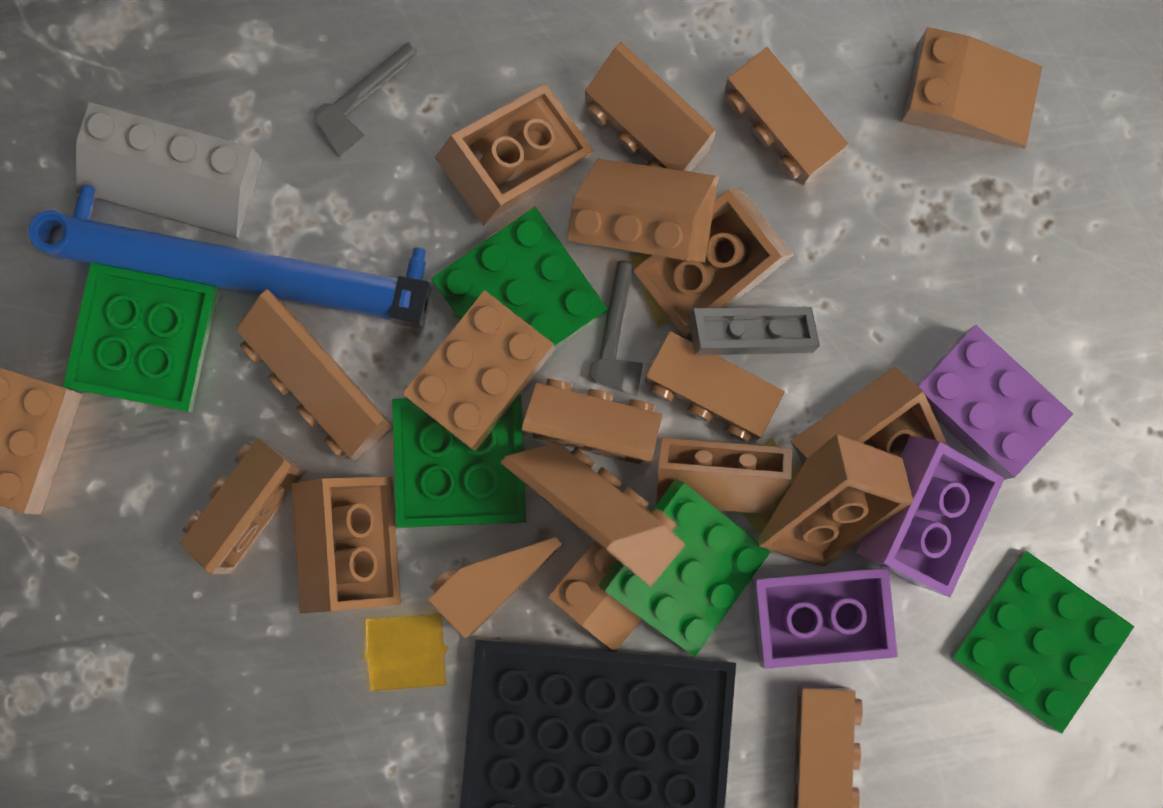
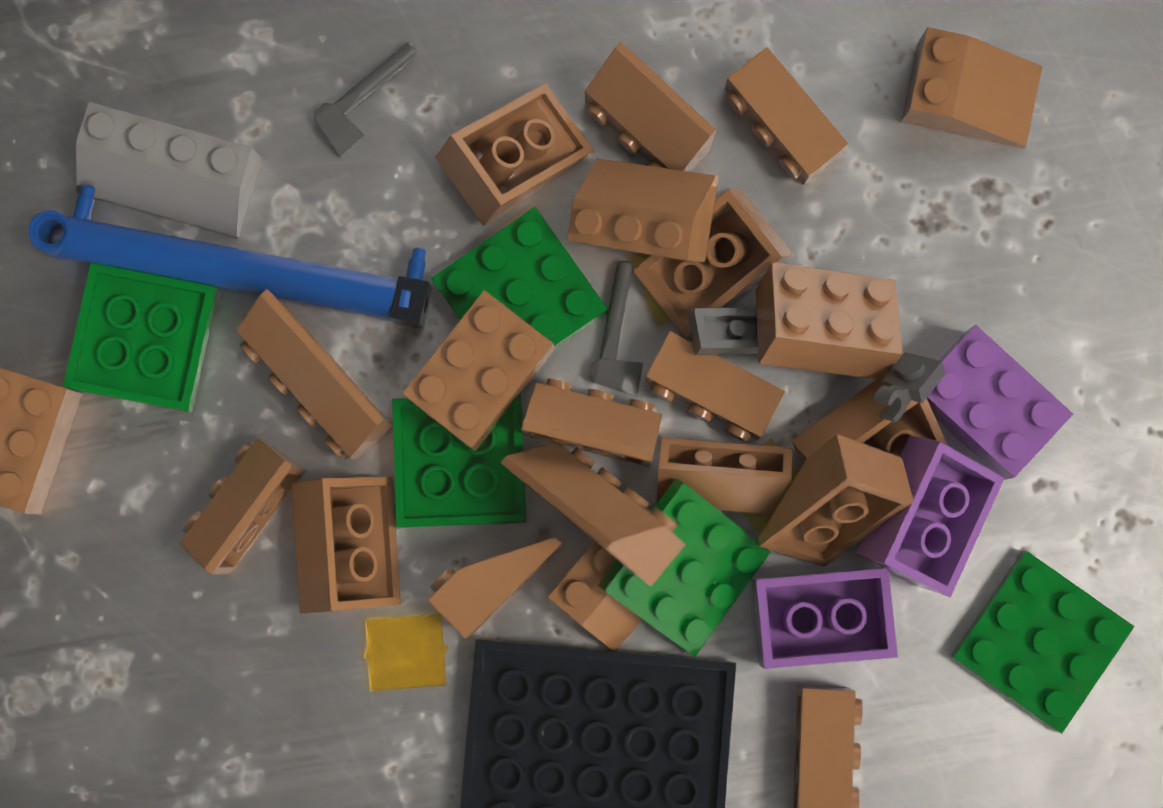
(827, 321): none -> medium nougat brick
(909, 379): none -> dark grey plate

